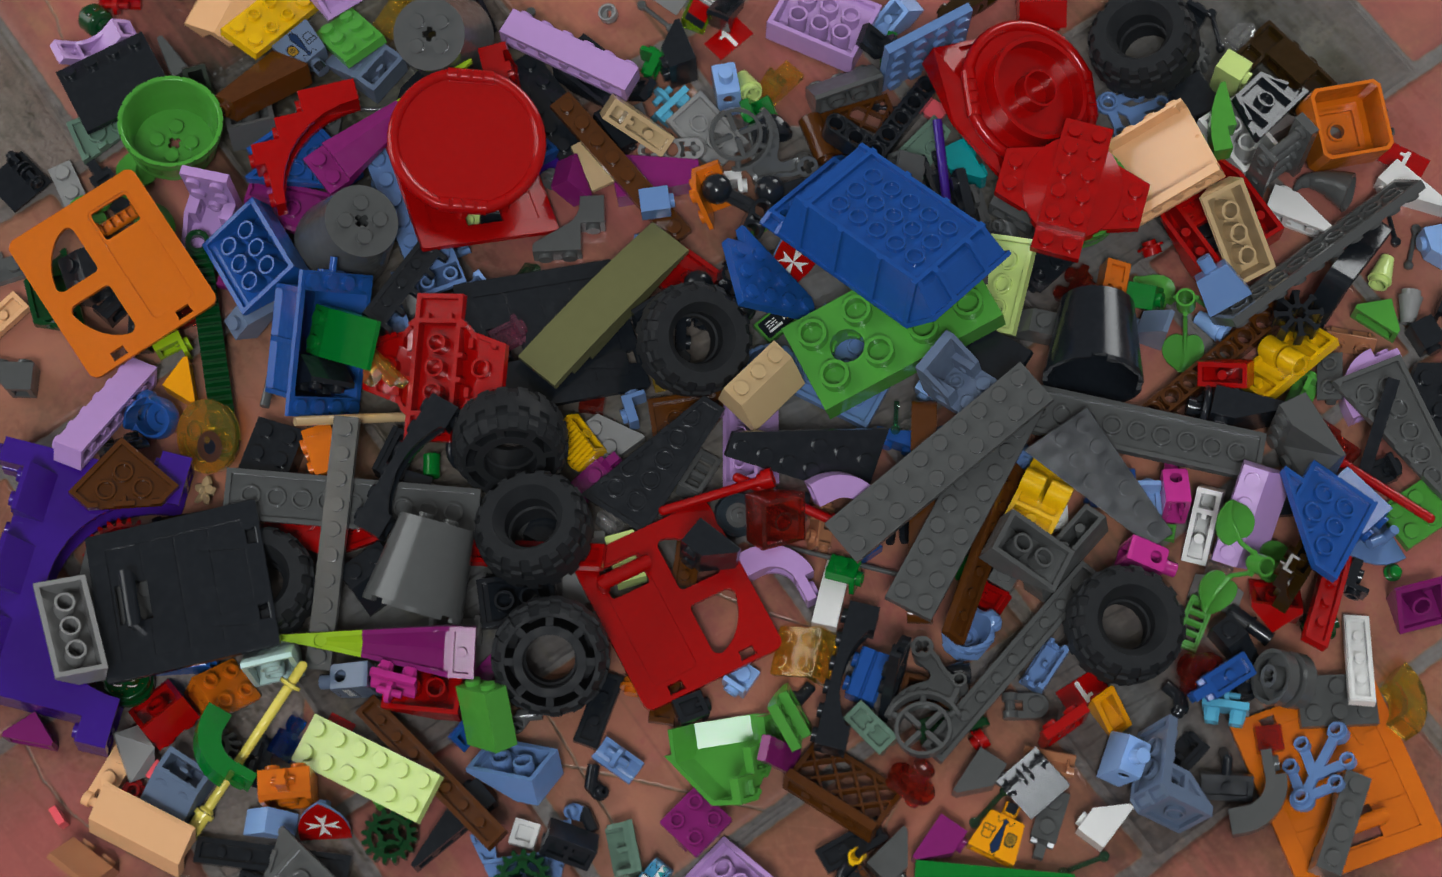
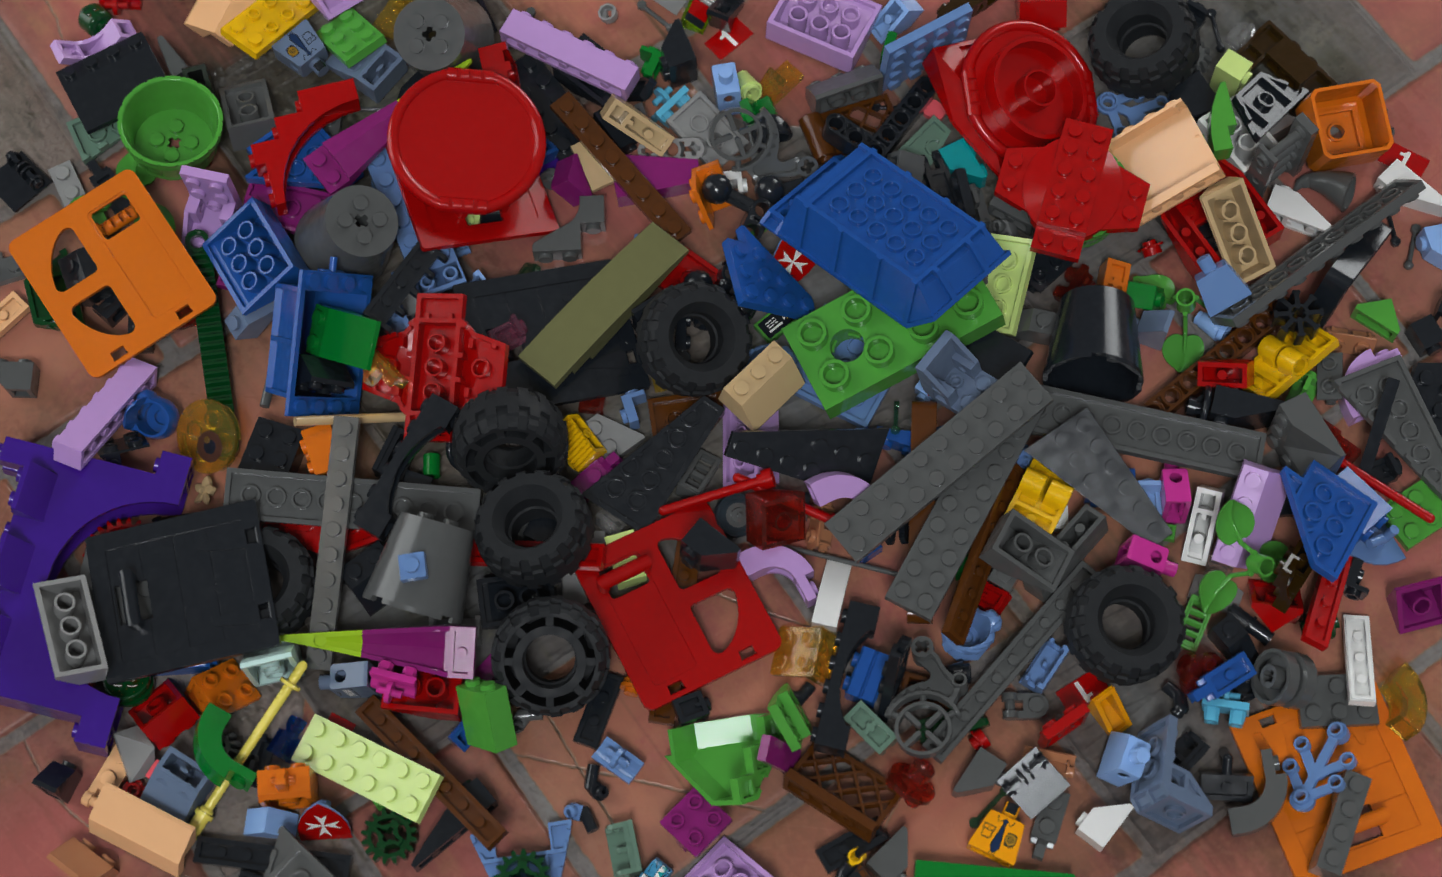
(31, 732): magenta slope -> none
(58, 780): none -> black slope
(58, 817): coral piece -> none
(123, 481): reddish brown plate -> none
(172, 344): lime bracket -> none
(182, 382): light orange slope -> none
(263, 85): reddish brown slope -> none
(413, 566): none -> medium blue plate
(519, 772): medium blue slope -> none
(524, 834): white plate -> none
(569, 844): black hinge -> none
(656, 202): medium blue brick -> none
(740, 681): light blue bracket -> none
(845, 571): green bracket -> none
(873, 41): black bracket -> none
(941, 158): dark purple bar -> none
(941, 841): magenta slope -> none
(1103, 857): clear green hinge -> none
(1269, 738): clear red plate -> none
(1382, 273): yellowish green cone -> none
(1392, 572): green piece -> none
(1409, 305): light grey cone -> none

